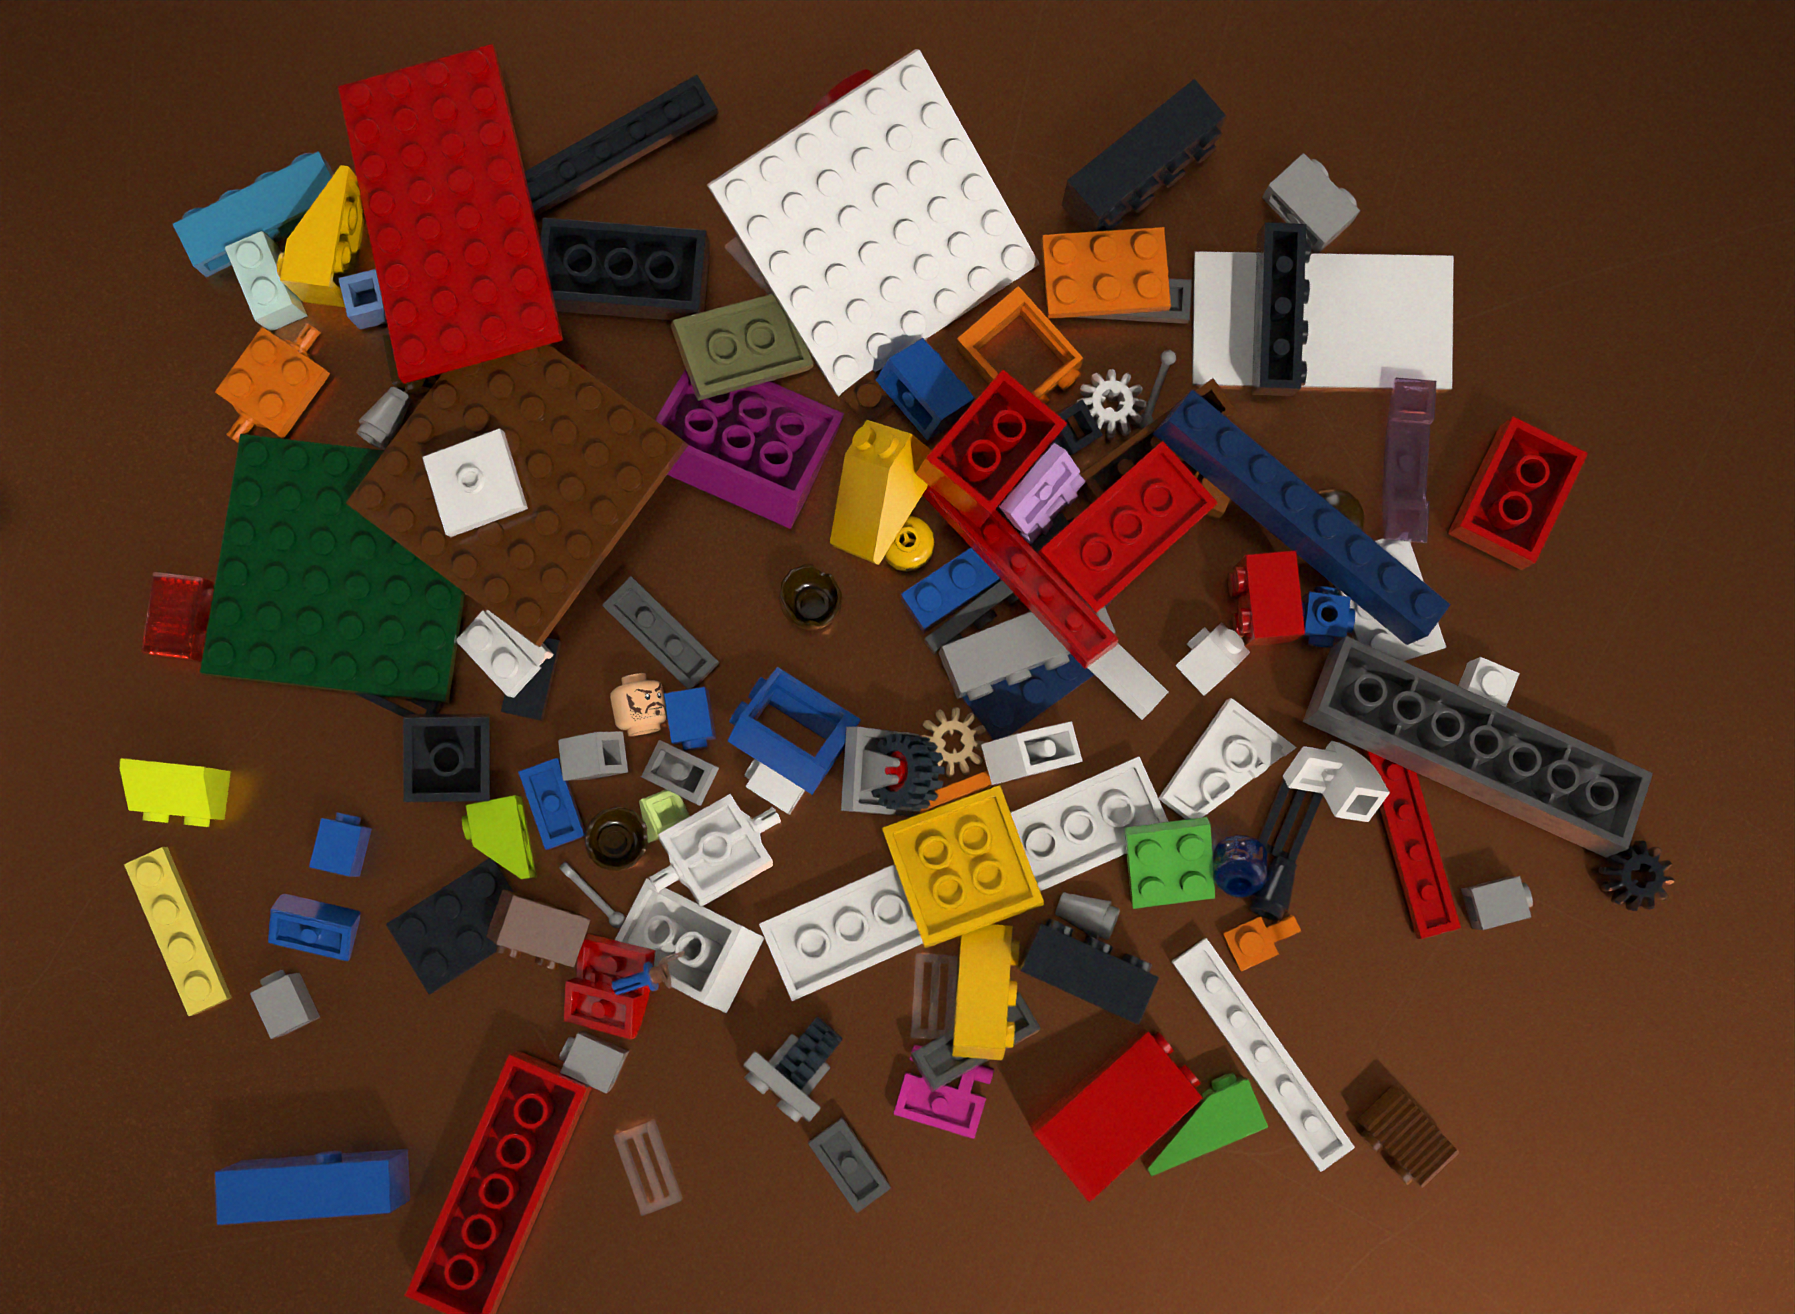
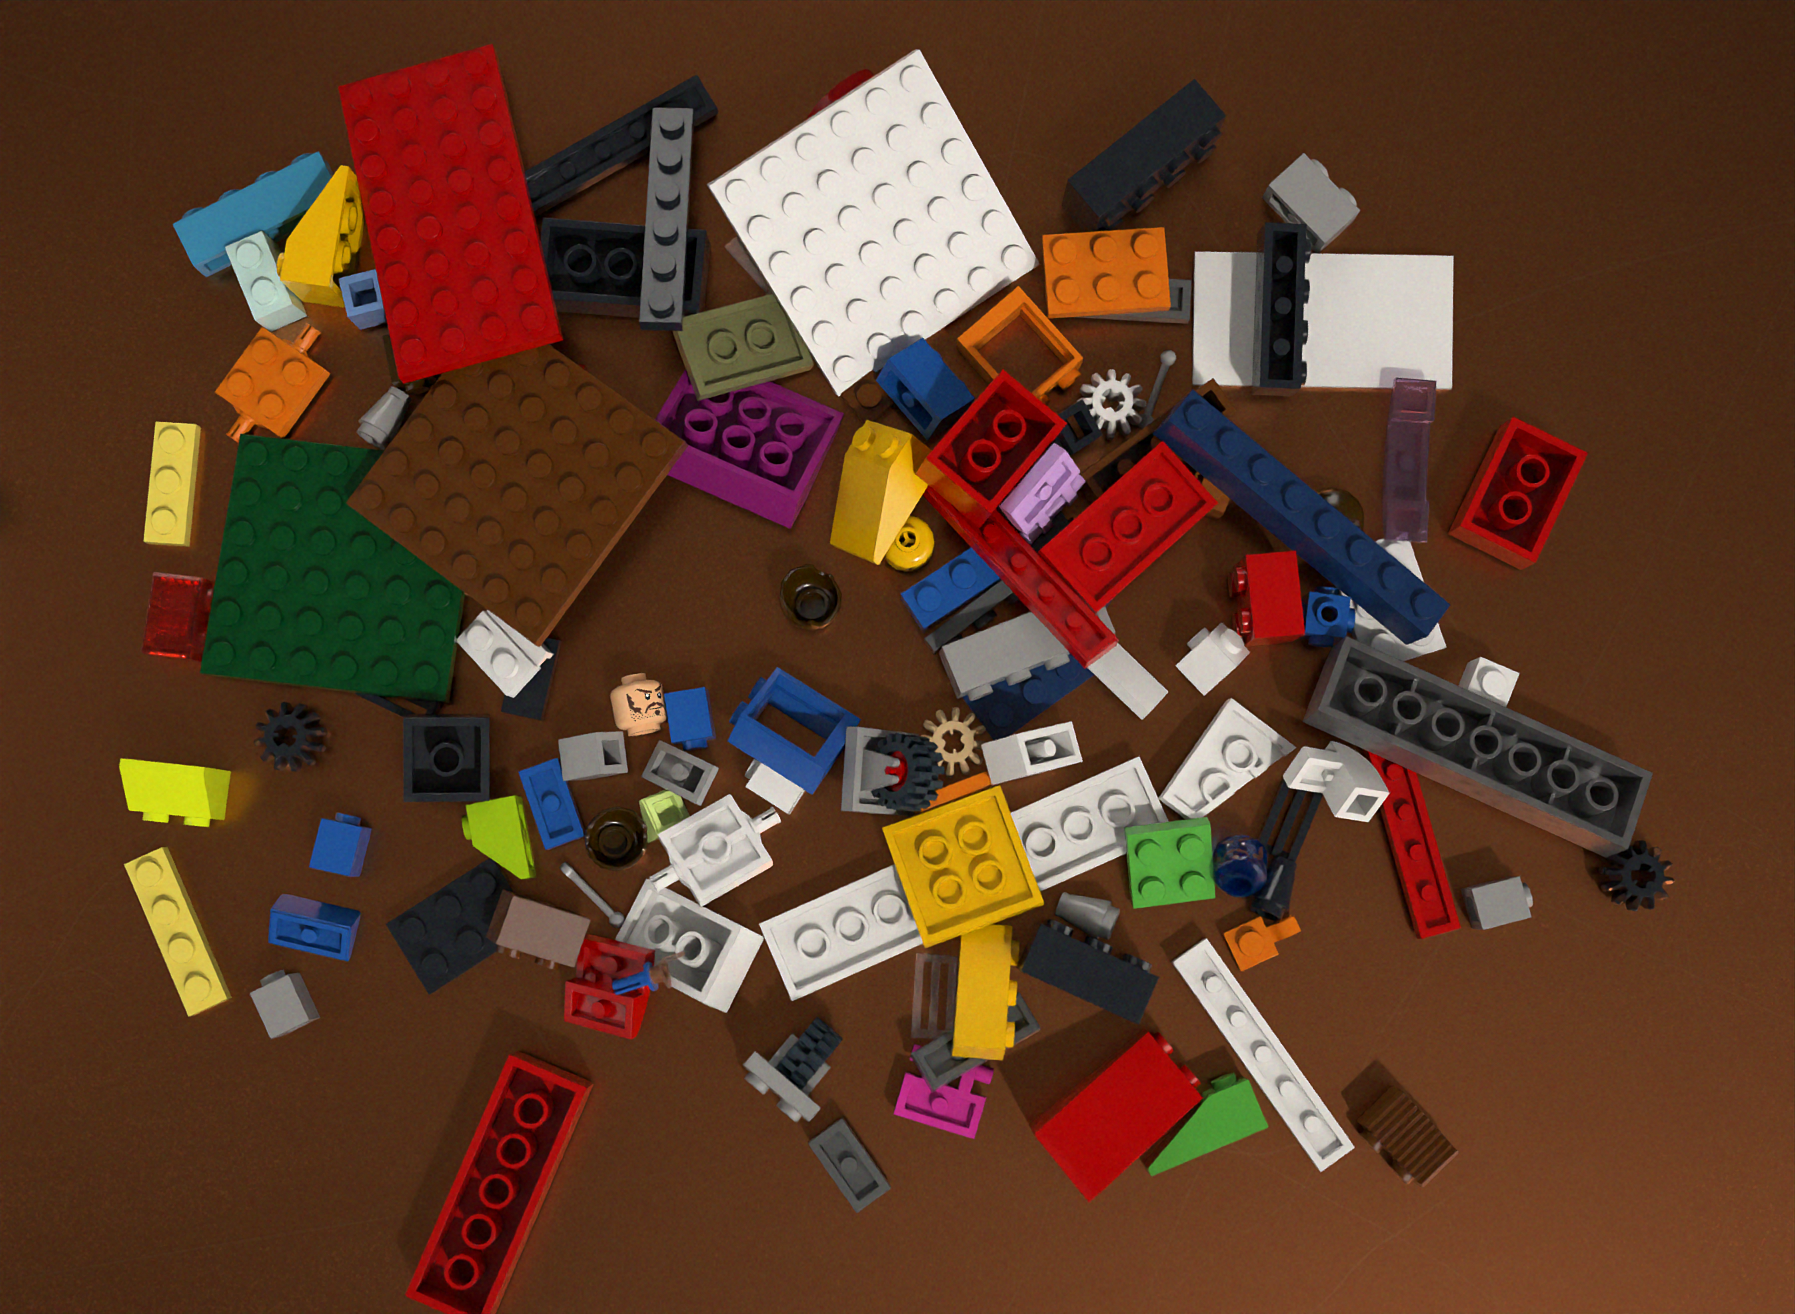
(172, 484): none -> light yellow plate
(275, 731): none -> black gear
(312, 1186): blue brick -> none
(475, 482): white plate -> none
(592, 1060): light grey brick -> none
(633, 1176): clear tile -> none
(660, 633): dark grey plate -> none
(667, 220): none -> plate

